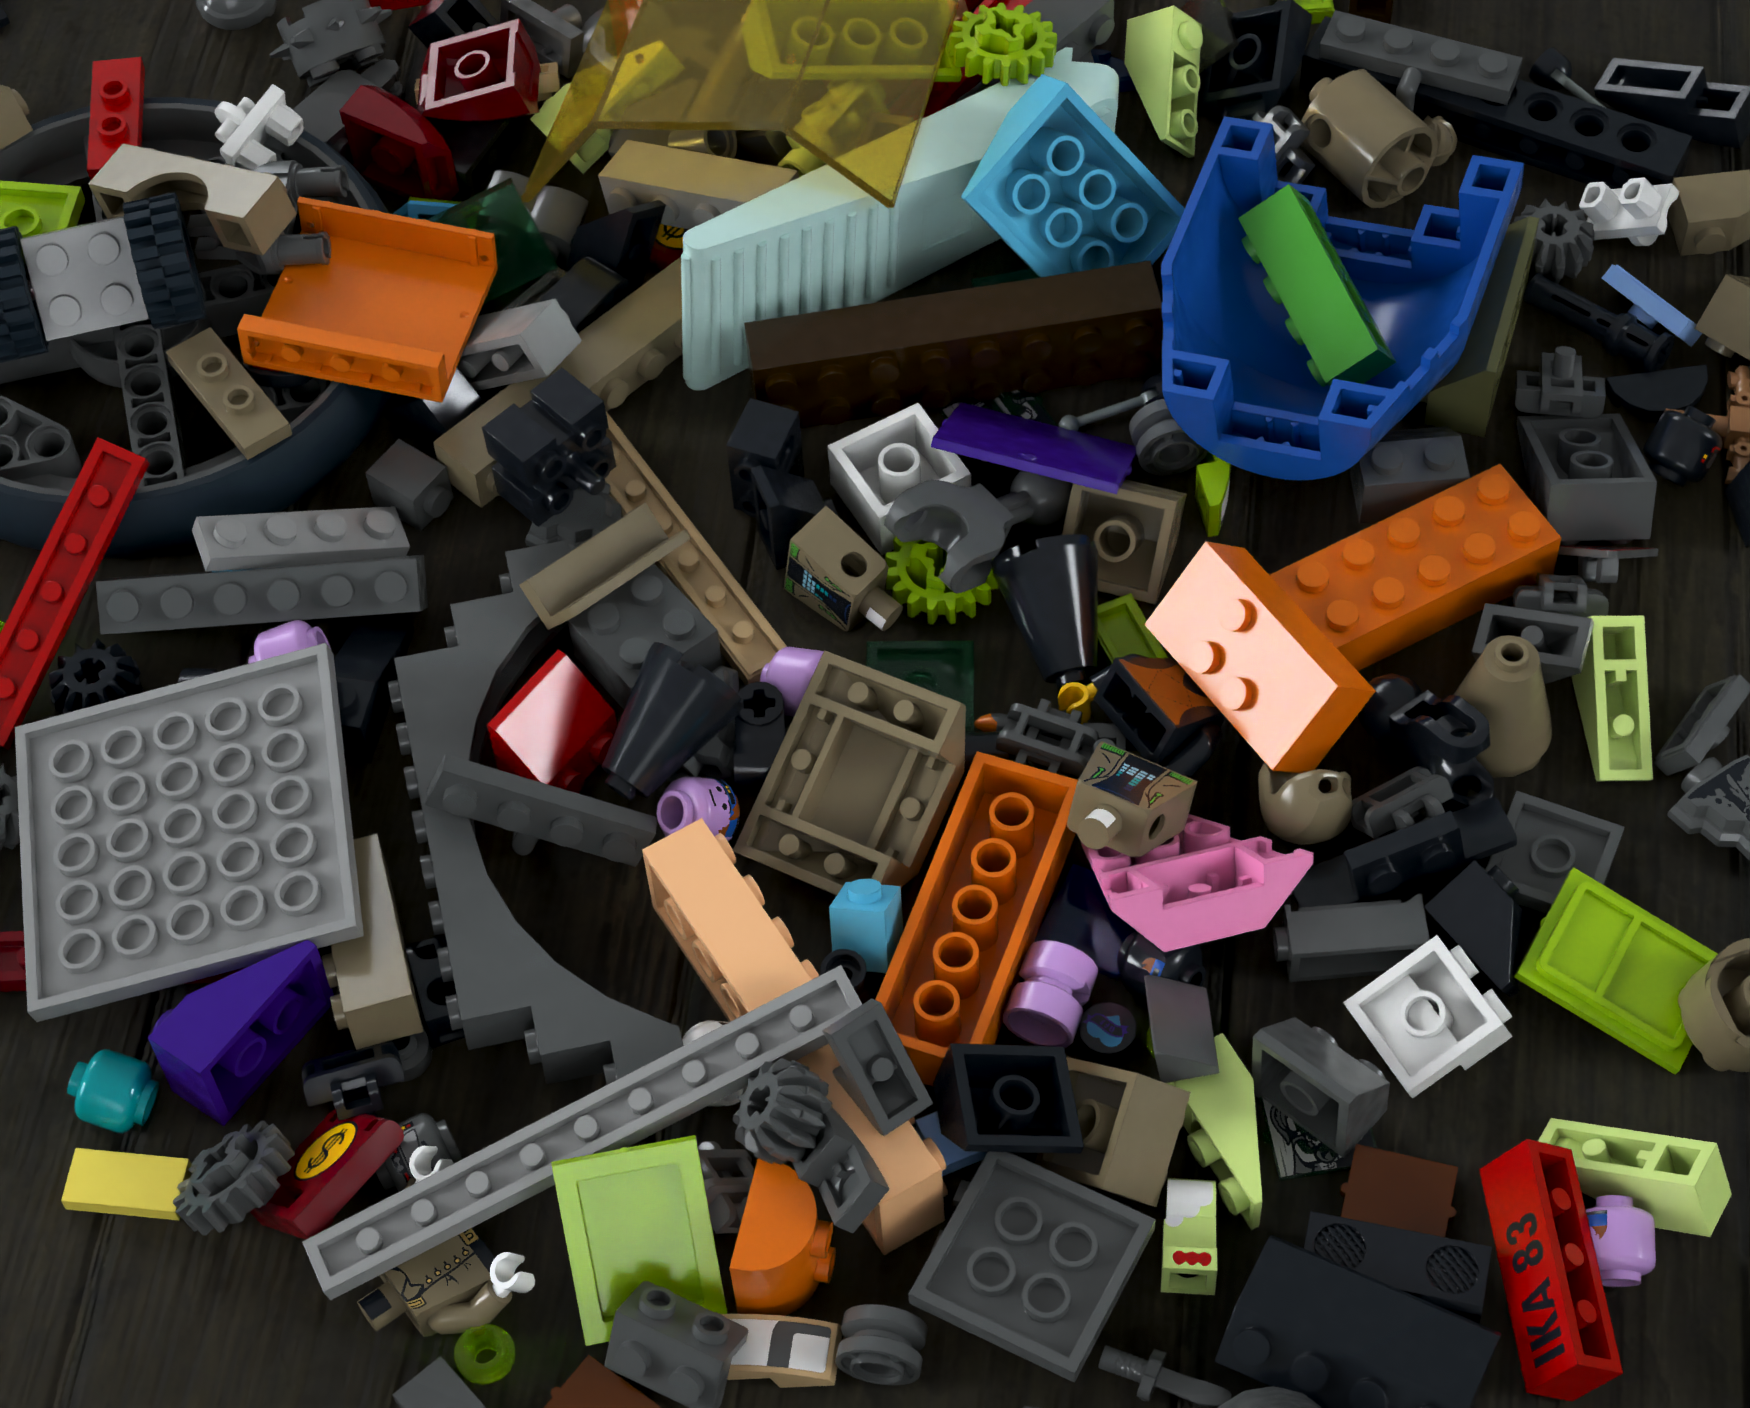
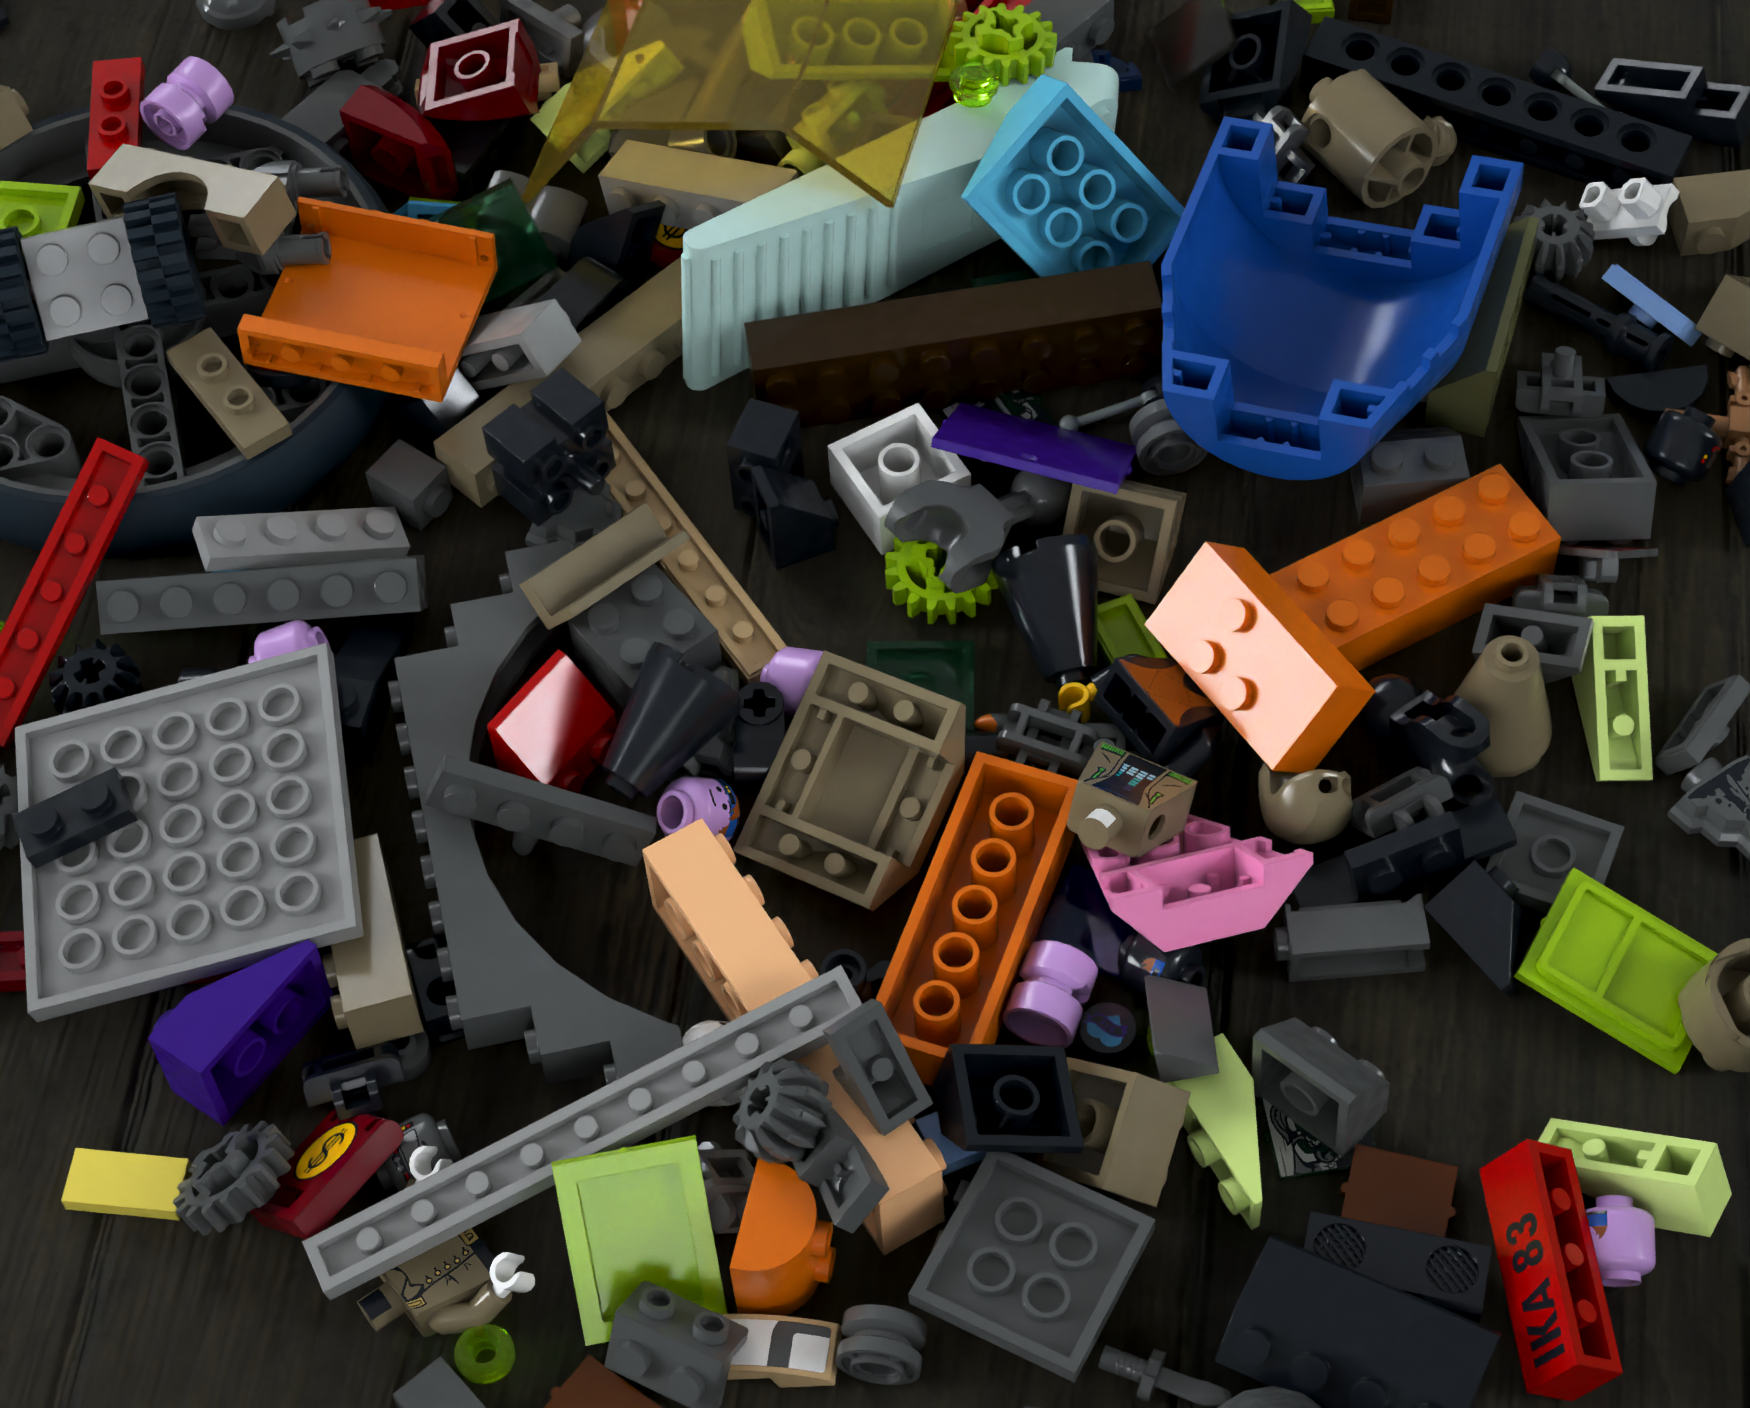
(75, 817): none -> black plate
(113, 1091): teal head -> none
(189, 98): none -> lavender wheel
(250, 125): white hips -> none
(839, 574): dark tan torso -> none
(868, 921): medium azure brick -> none
(974, 84): none -> clear neon green plate
(1164, 67): yellowish green slope -> none
(1189, 1237): yellowish green leg -> none
(1212, 492): lime slope -> none
(1314, 289): bright green brick -> none
(1420, 59): dark grey plate -> none
(1429, 1015): white plate -> none

